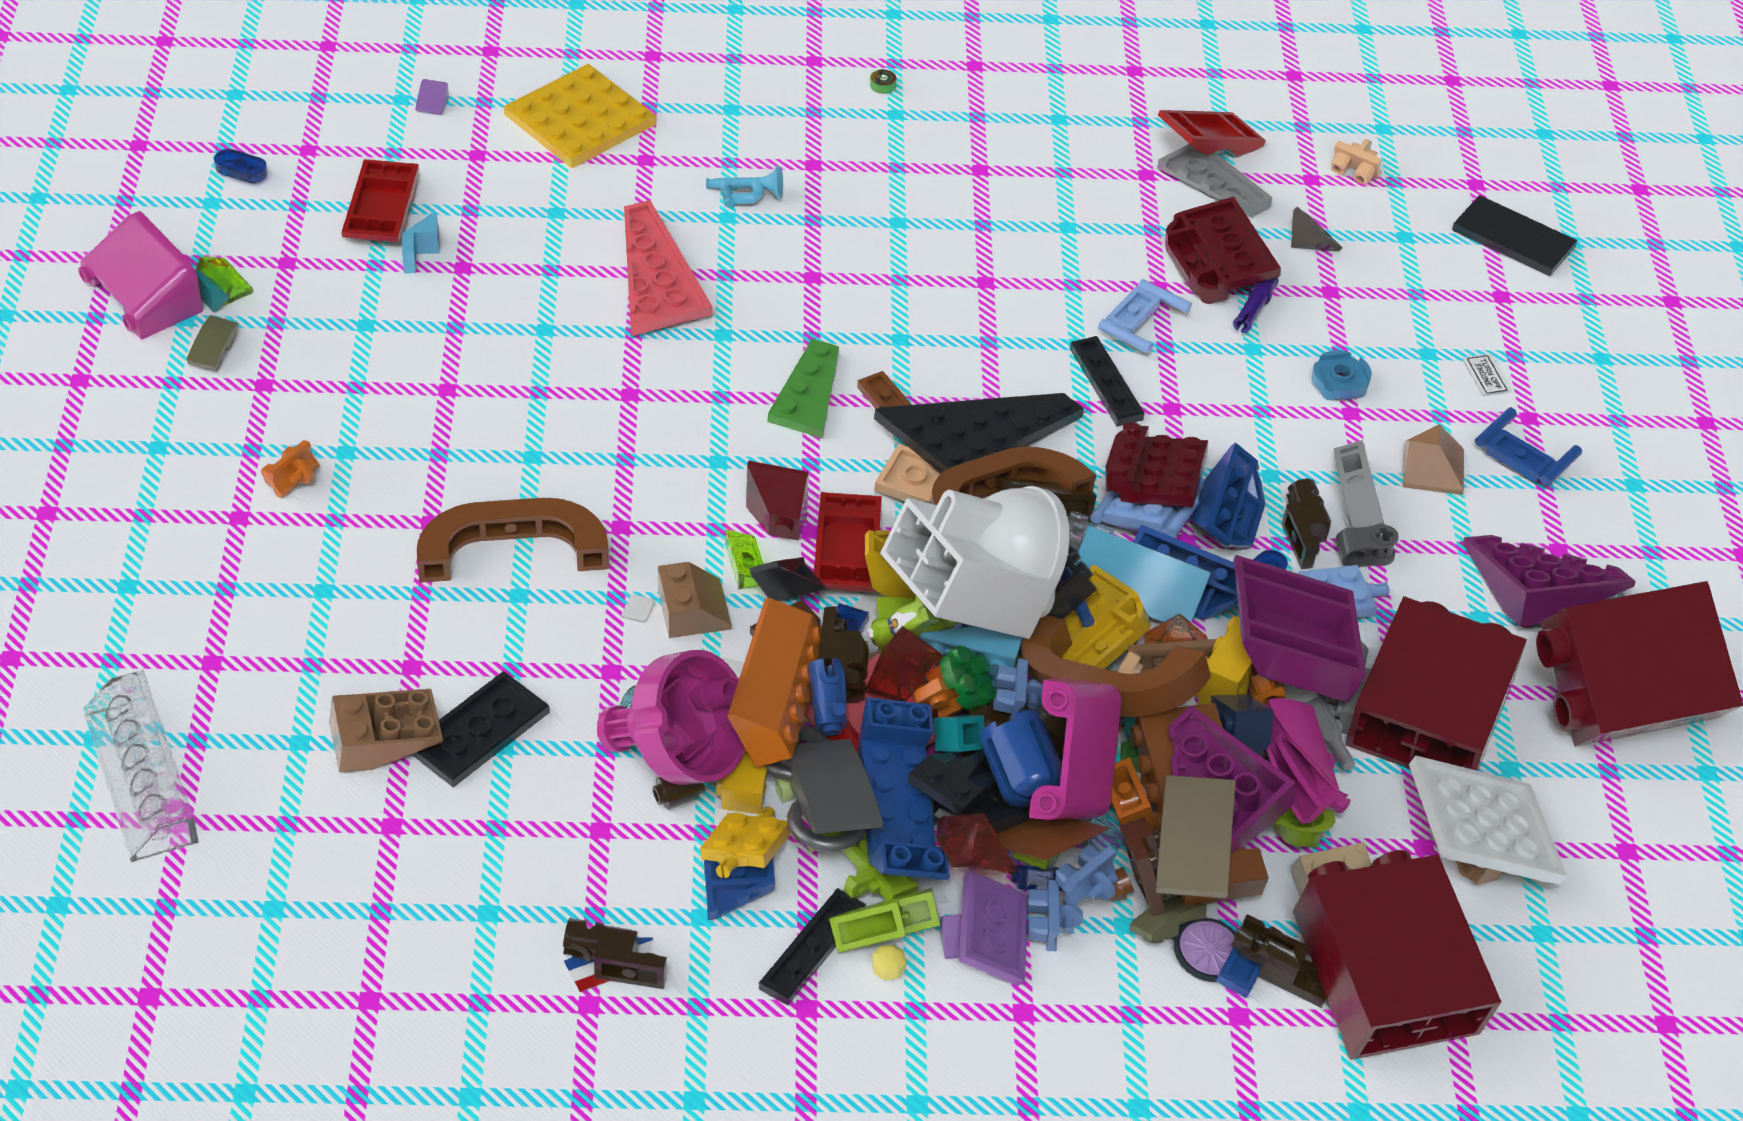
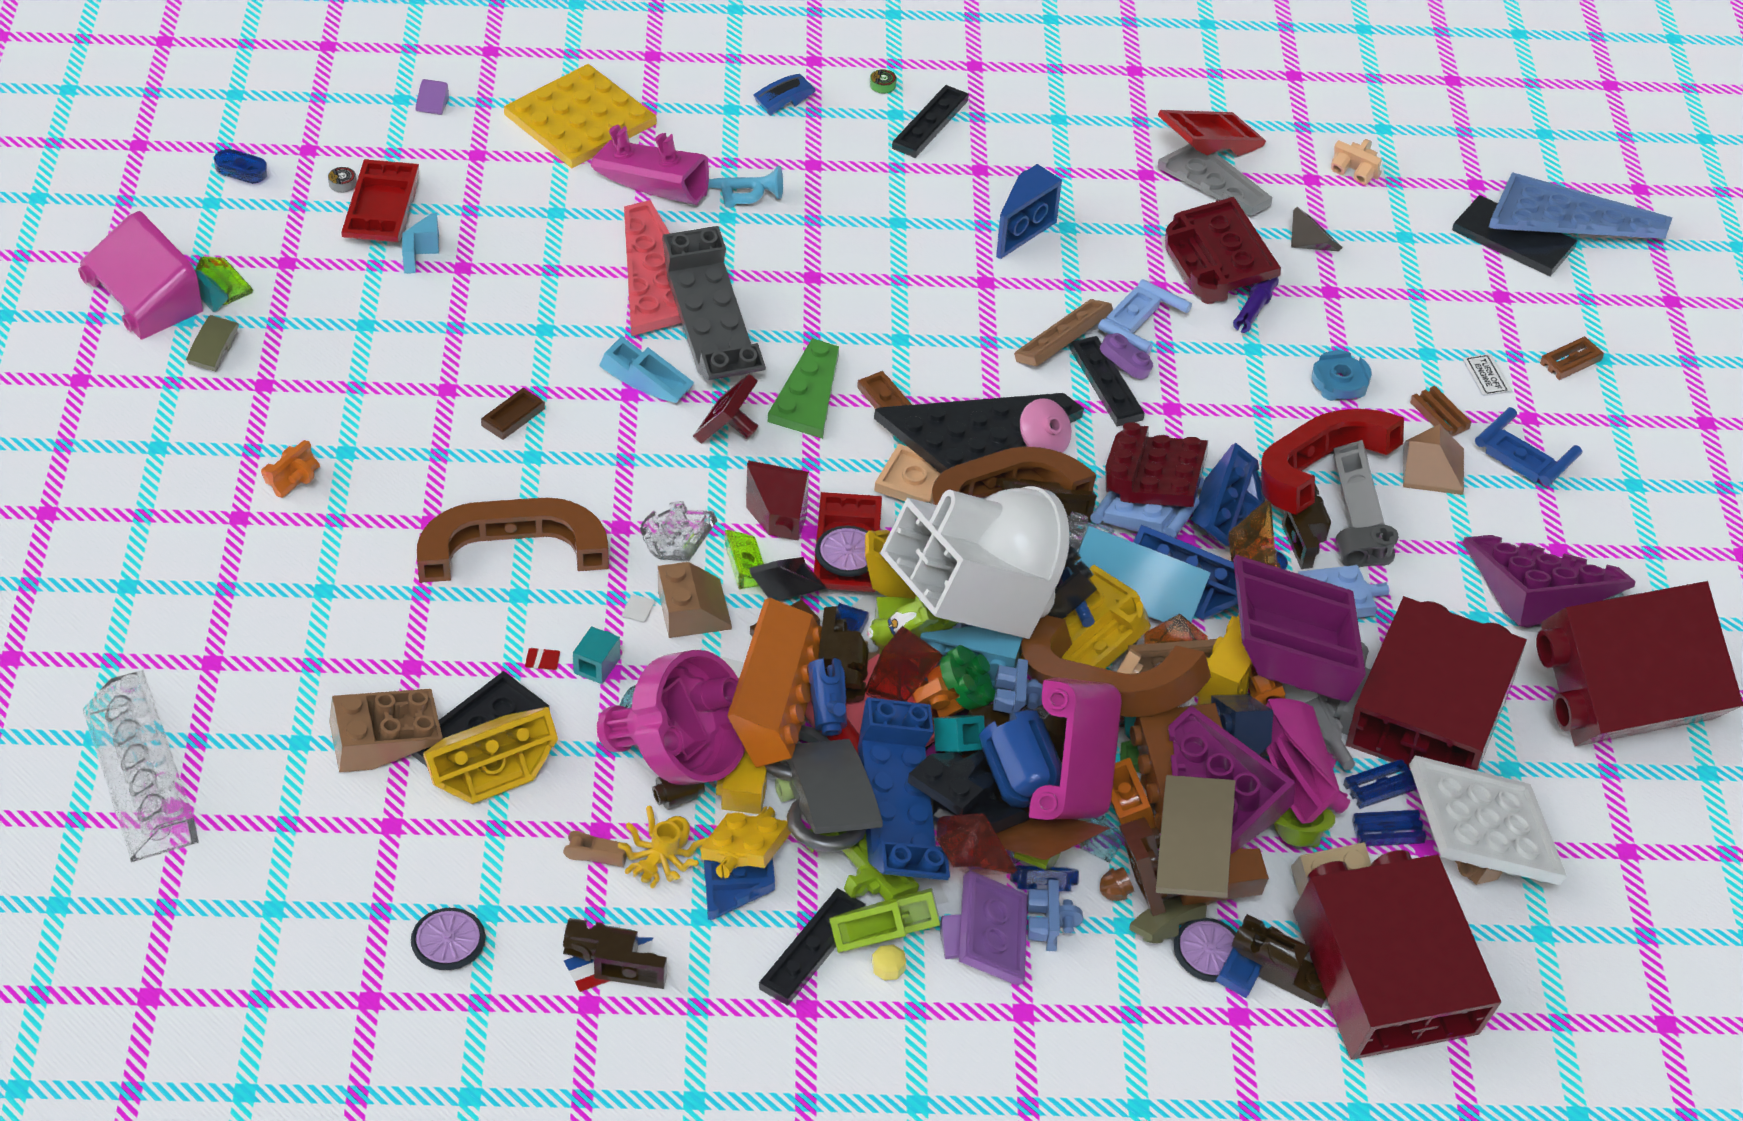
(342, 179): none -> tile
(448, 938): none -> lavender wheel
(492, 755): none -> yellow wedge
(512, 413): none -> reddish brown tile
(542, 658): none -> red sticker
(595, 849): none -> medium nougat bar
(596, 655): none -> teal brick
(645, 371): none -> medium azure slope
(654, 170): none -> dark pink piece
(667, 841): none -> yellow animal
(676, 531): none -> clear slope
(709, 304): none -> dark grey slope
(727, 411): none -> dark red tile
(785, 90): none -> blue slope
(843, 551): none -> lavender wheel
(930, 121): none -> black tile
(1029, 209): none -> blue slope
(1036, 426): none -> bright pink dish
(1063, 332): none -> medium nougat tile
(1091, 880): medium blue hips -> none
(1126, 356): none -> medium lavender plate
(1255, 537): none -> clear orange plate
(1283, 461): none -> red arch
(1384, 787): none -> clear blue tile
(1387, 823): none -> clear blue tile
(1444, 410): none -> dark orange tile
(1548, 207): none -> medium blue wing
(1575, 361): none -> dark orange tile

